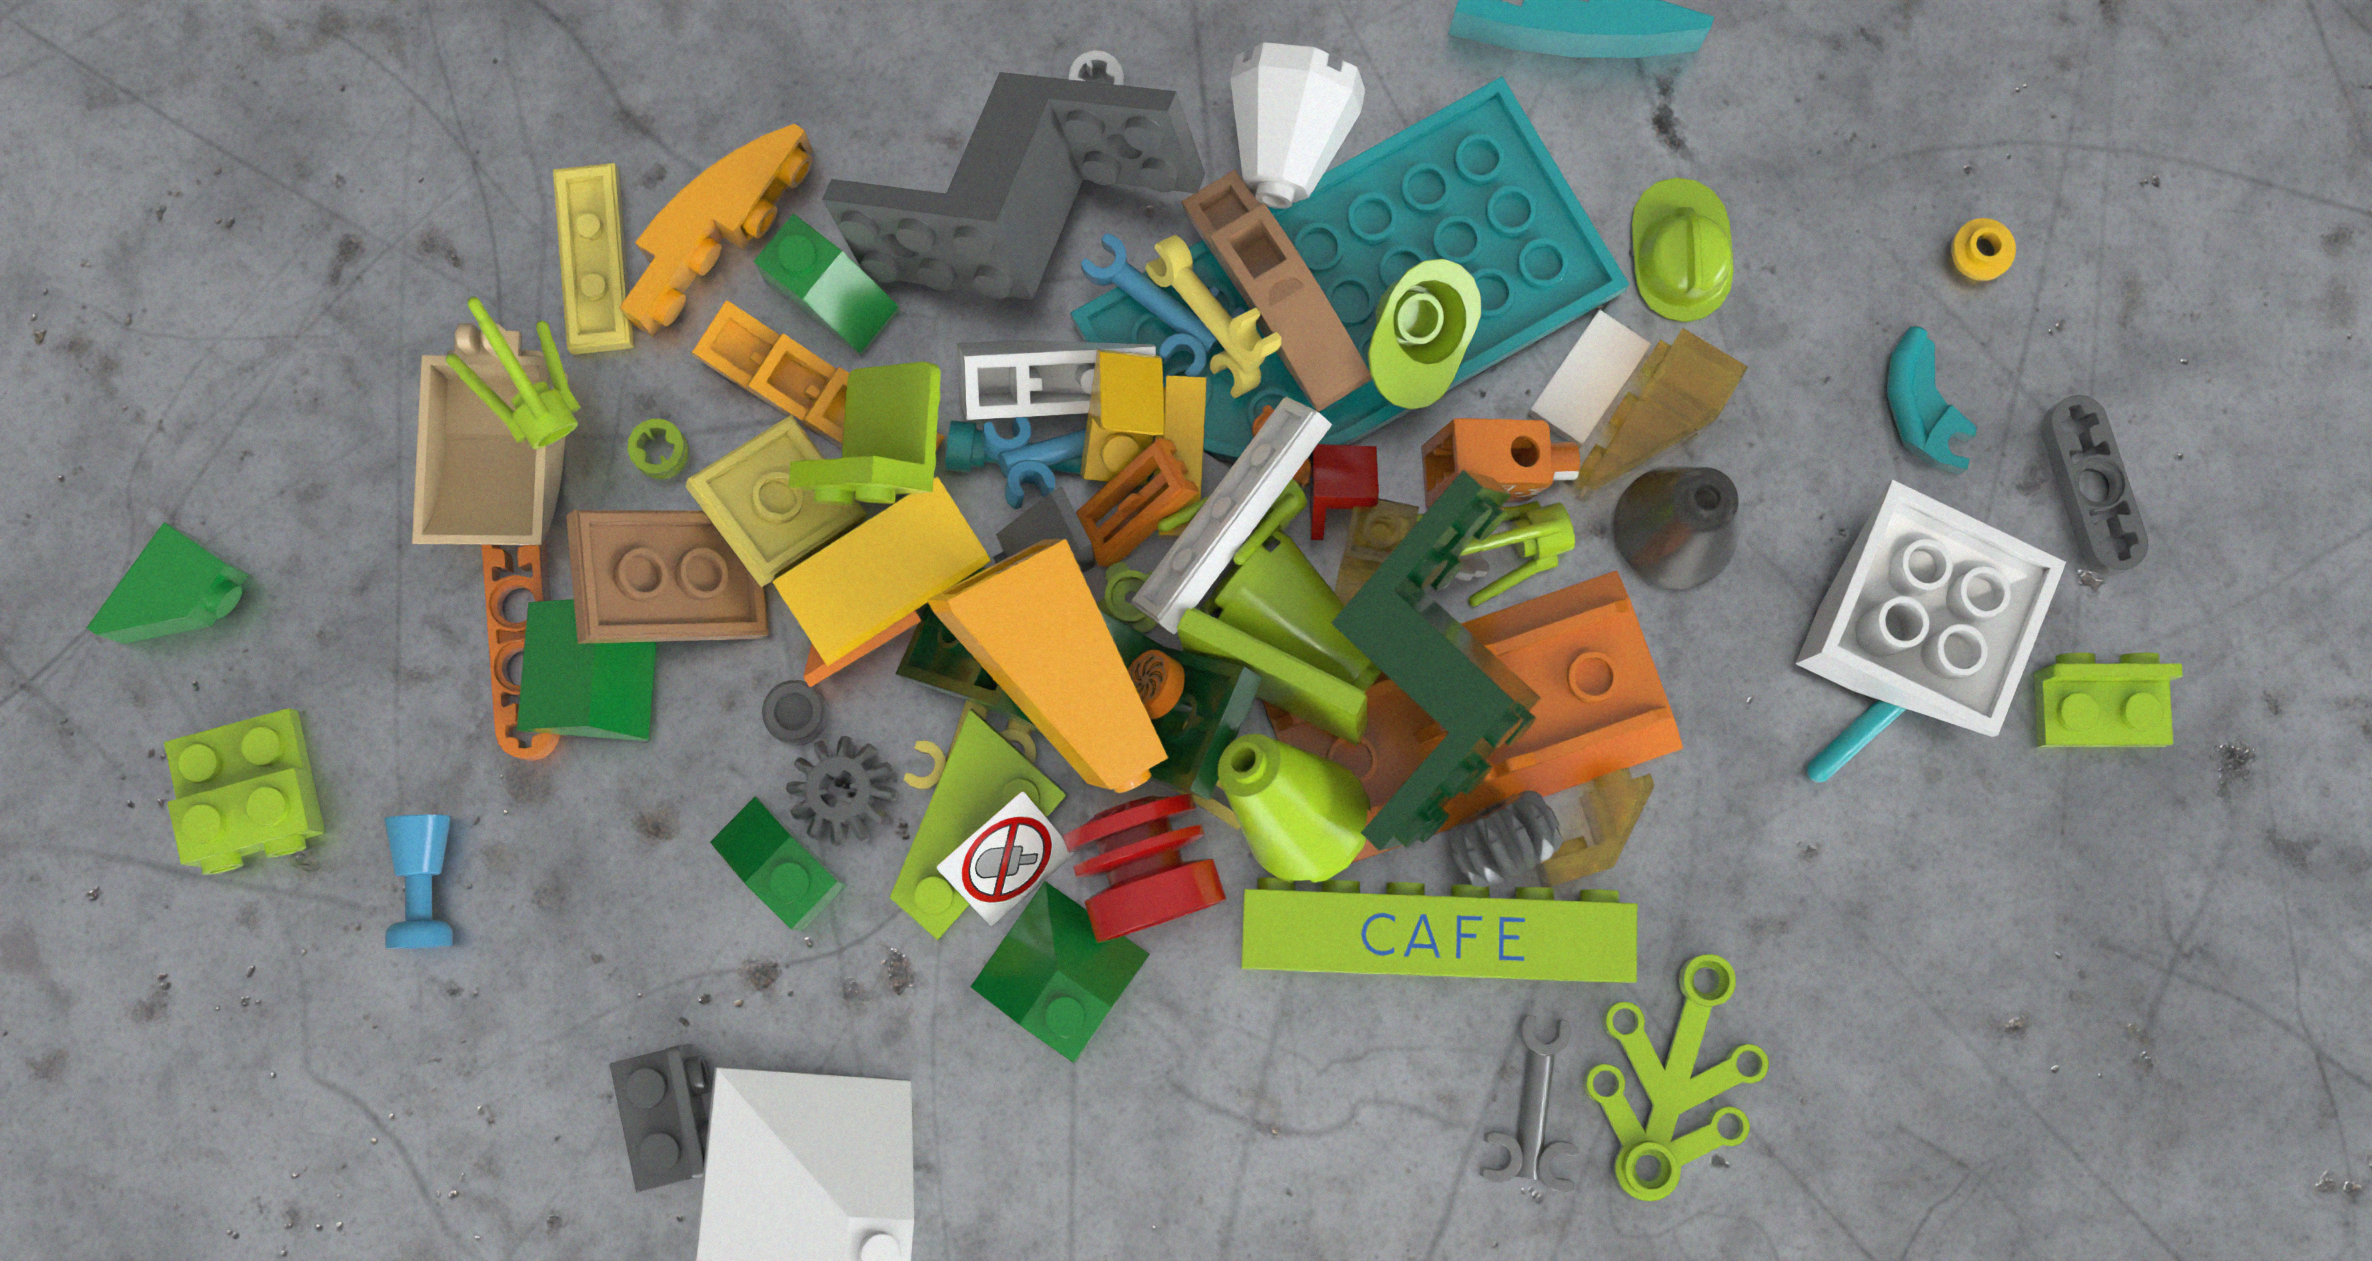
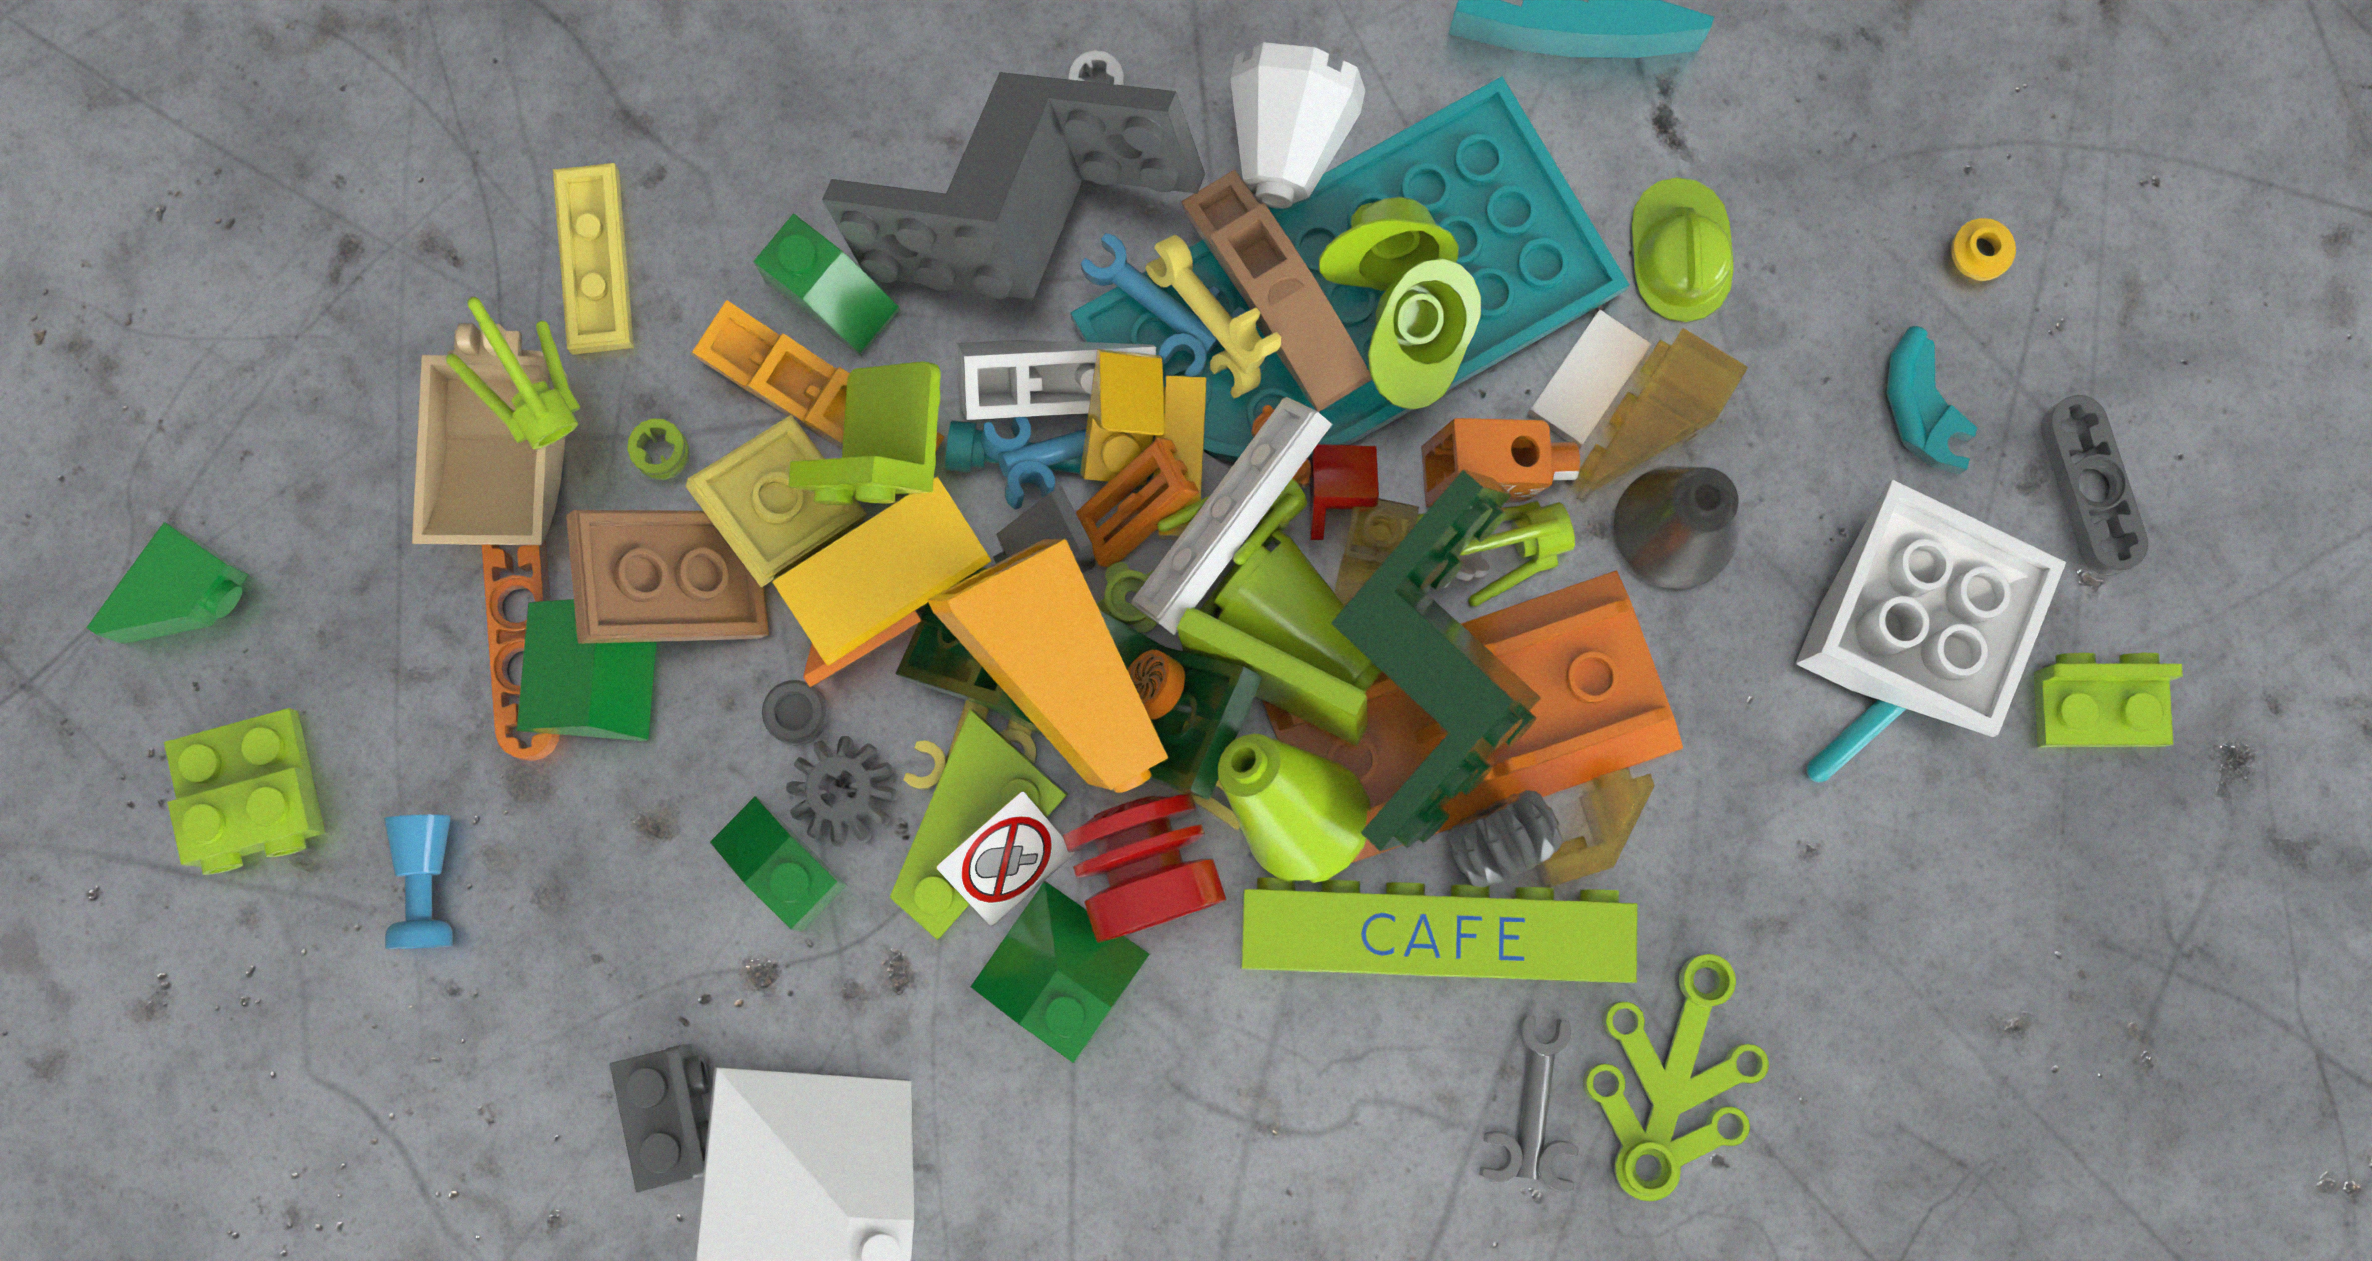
(727, 201): light orange slope -> none
(1385, 243): none -> lime piece

